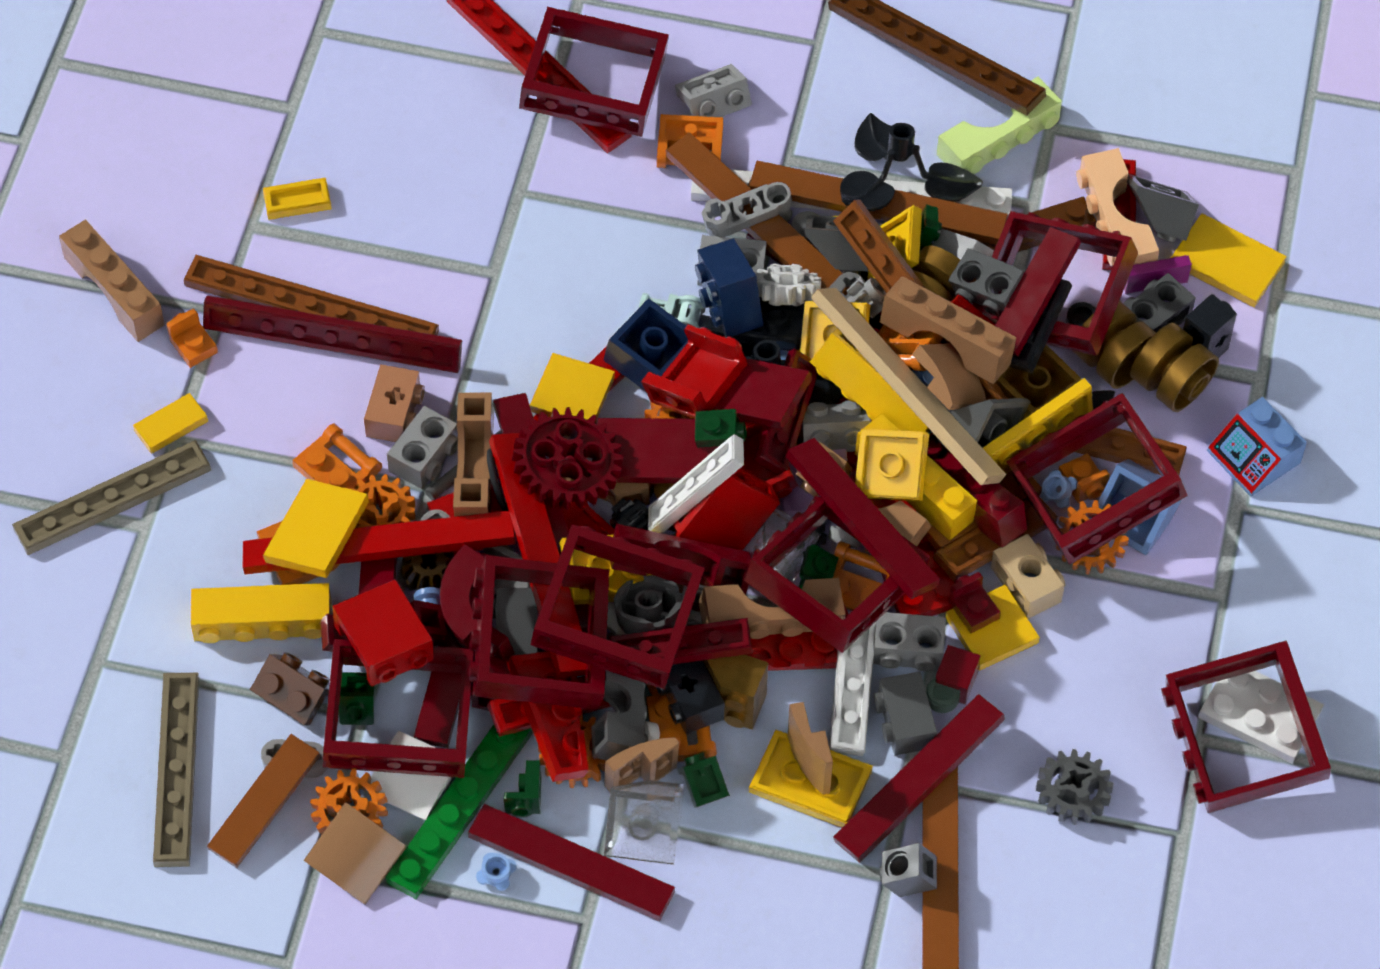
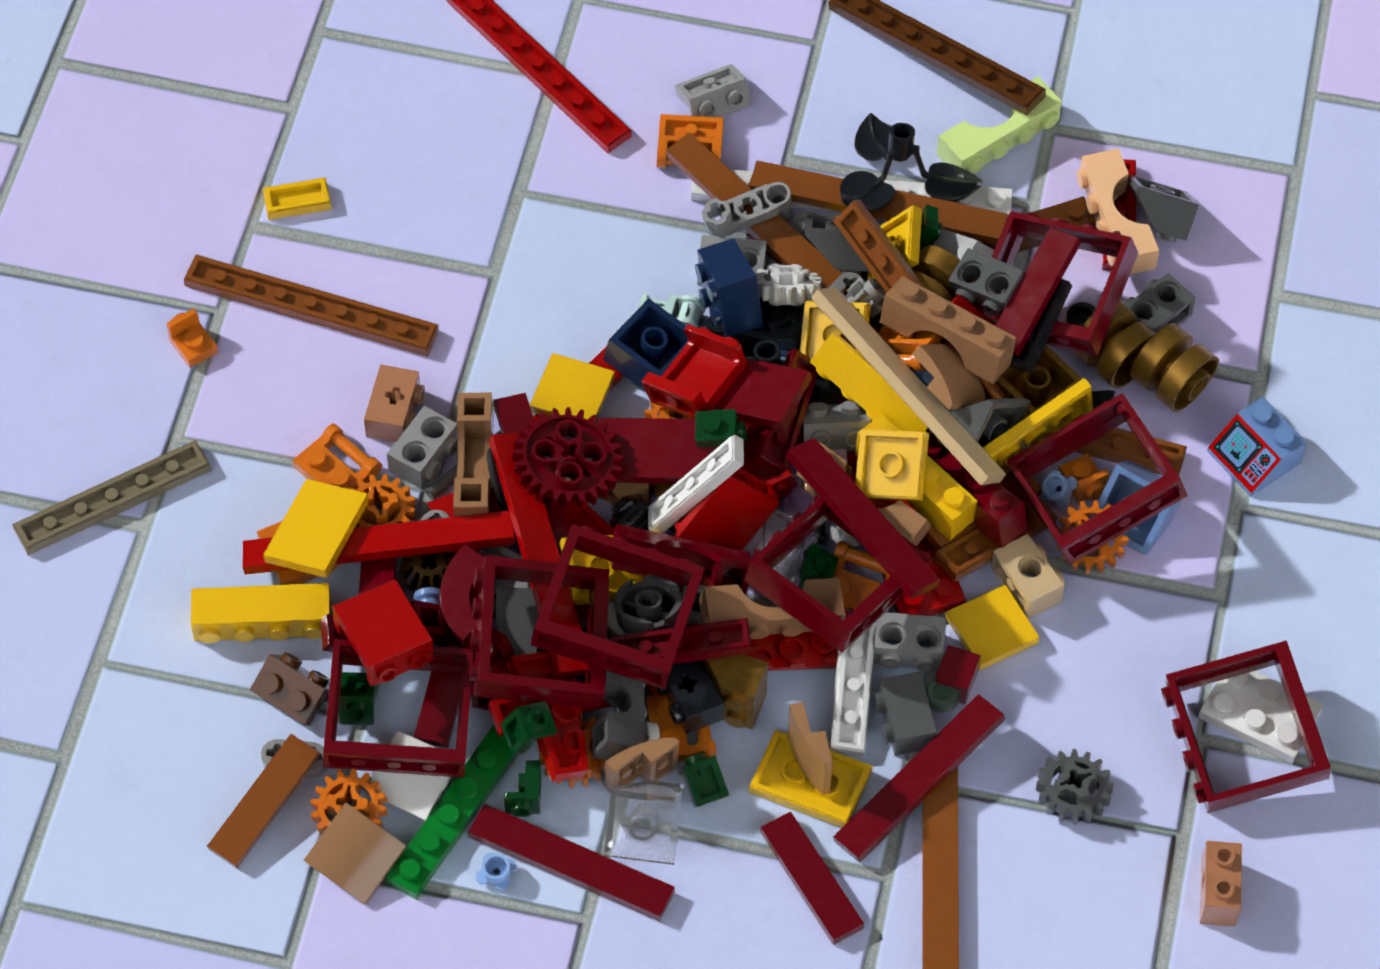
(126, 293): medium nougat arch -> none
(170, 423): yellow tile -> none
(176, 770): dark tan tile -> none
(332, 334): dark red tile -> none
(527, 725): none -> dark green bracket
(584, 106): dark red window -> none
(812, 878): none -> dark red tile
(909, 870): dark grey brick -> none
(973, 602): dark red bracket -> none
(1144, 273): magenta tile -> none
(1211, 324): black brick -> none
(1220, 883): none -> nougat brick
(1230, 260): yellow tile -> none

